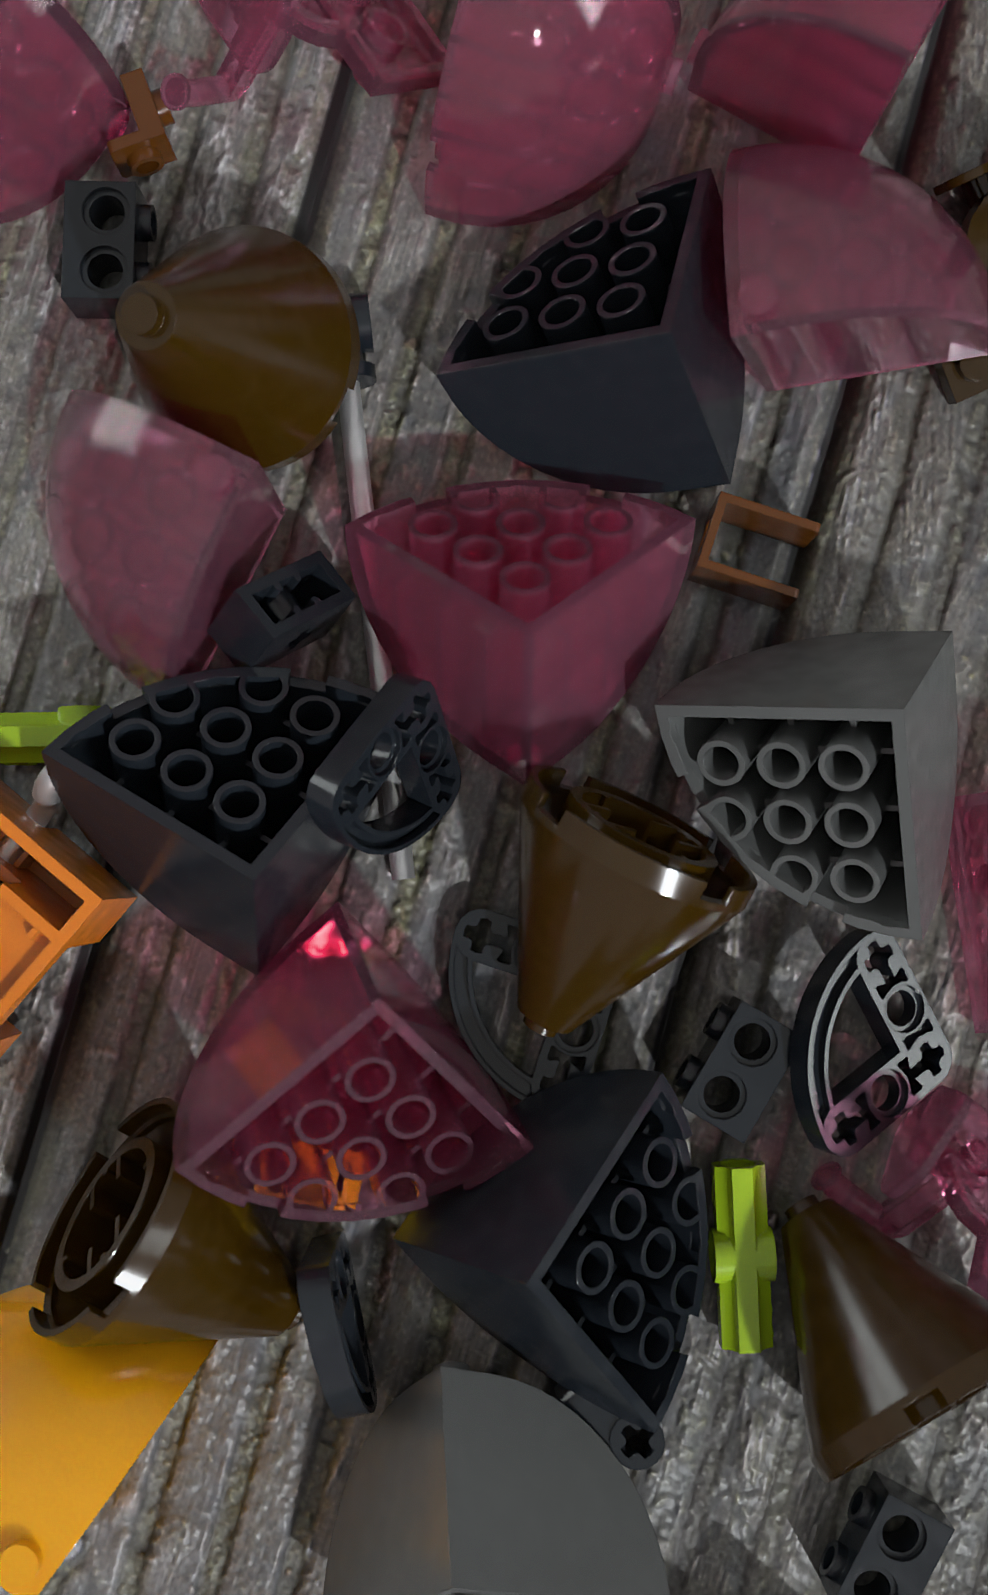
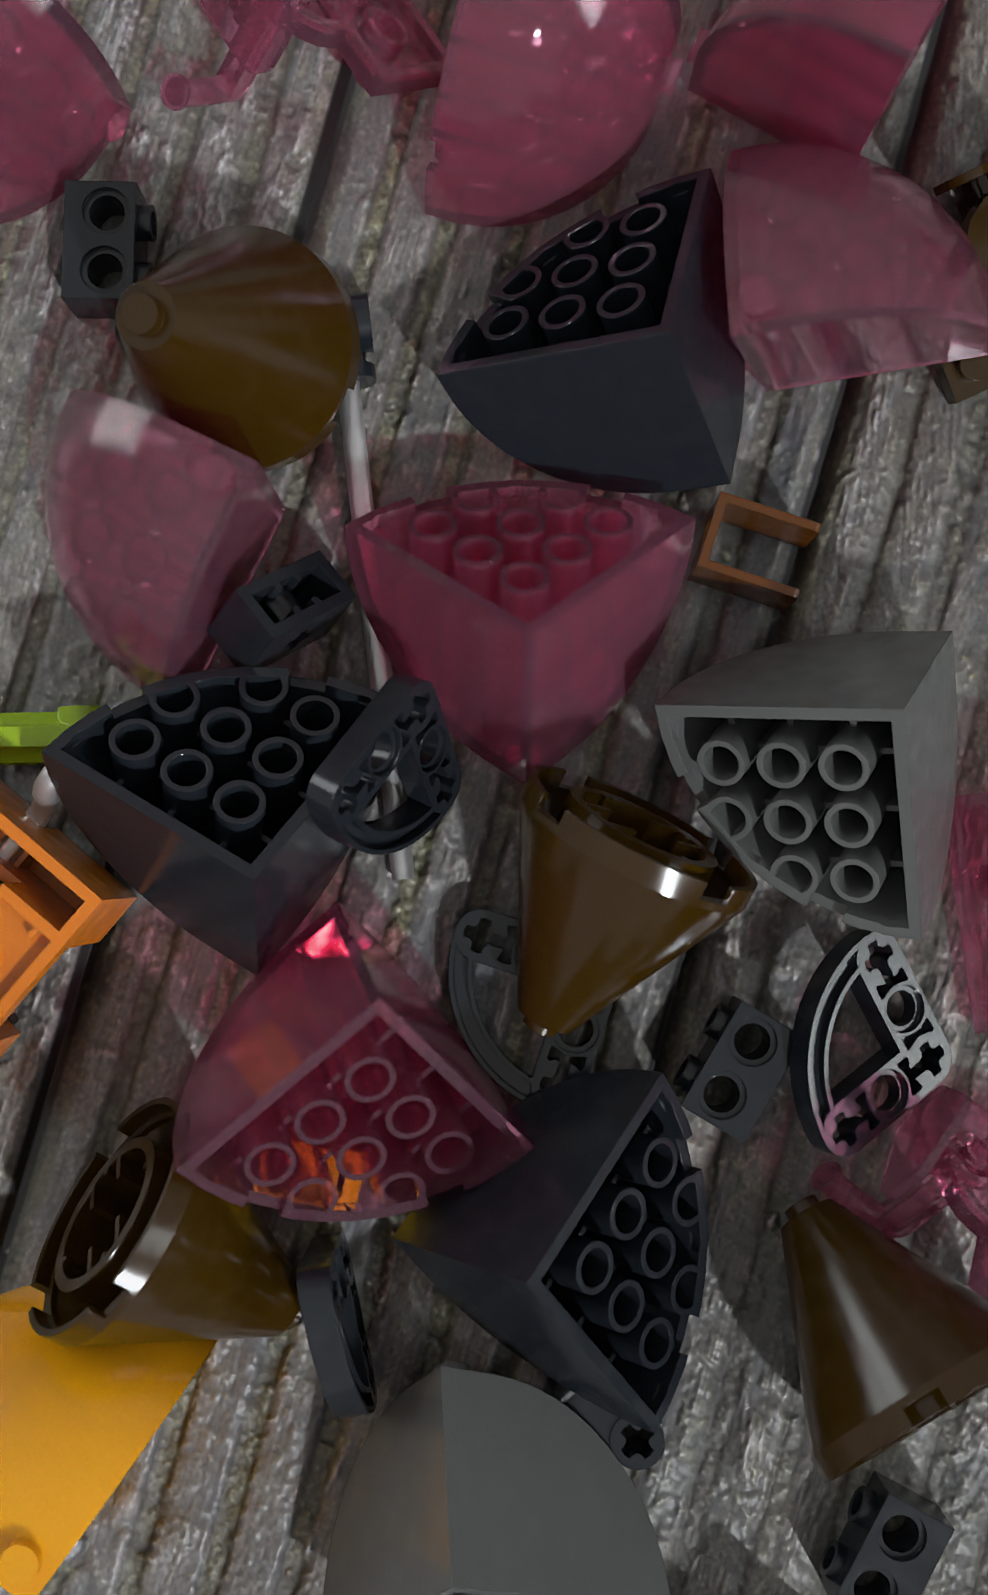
(149, 148): reddish brown bracket -> none
(742, 1255): lime piece -> none

